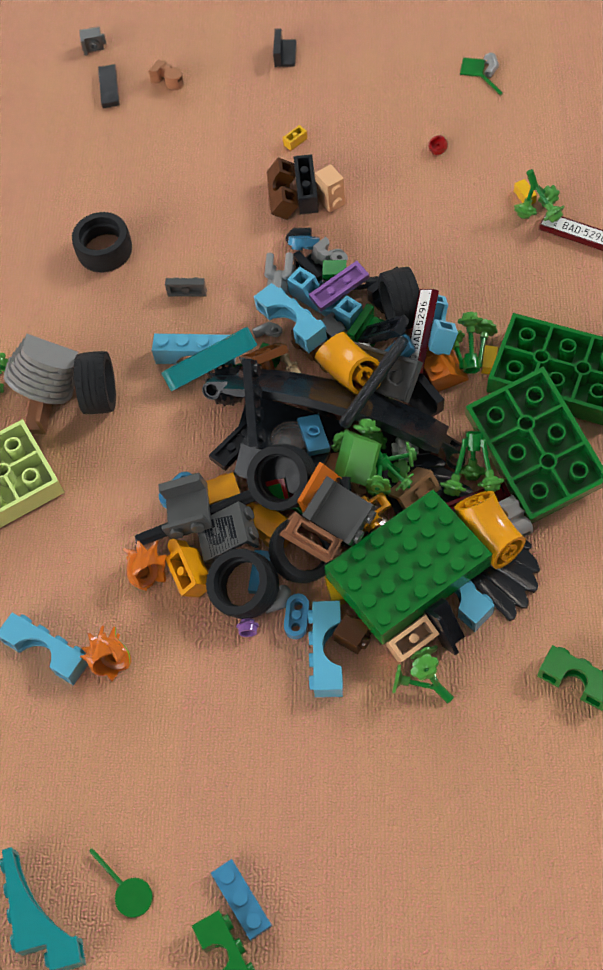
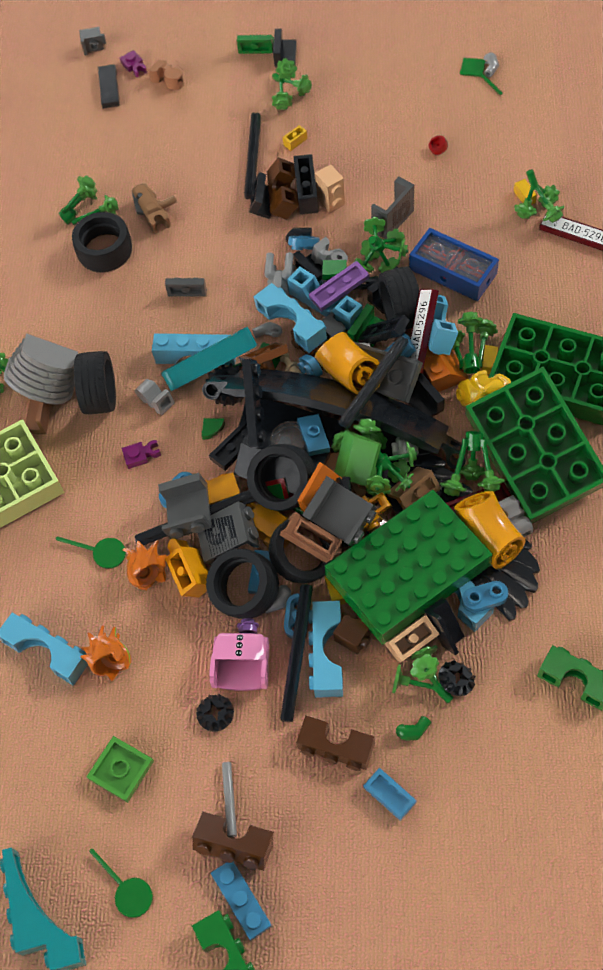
(86, 189): none -> plant
(106, 553): none -> green piece
(120, 769): none -> bright green plate
(133, 62): none -> magenta plate
(137, 453): none -> magenta plate
(147, 205): none -> medium nougat piece
(154, 397): none -> light grey leg
(211, 427): none -> green tile
(224, 716): none -> black gear
(229, 799): none -> light grey piece
(240, 662): none -> bright pink piece
(250, 850): none -> reddish brown arch
(252, 156): none -> black axle
(255, 44): none -> green panel
(260, 197): none -> black panel
(287, 71): none -> bright green plant
(296, 653): none -> black axle
(309, 365): none -> dark azure plate
(354, 752): none -> reddish brown arch
(375, 245): none -> bright green plant
(390, 794): none -> dark azure plate
(399, 210): none -> dark grey panel
(413, 732): none -> green arm
(447, 678): none -> black gear
(453, 264): none -> brick
(479, 386): none -> yellow head
(485, 595): none -> dark azure plate

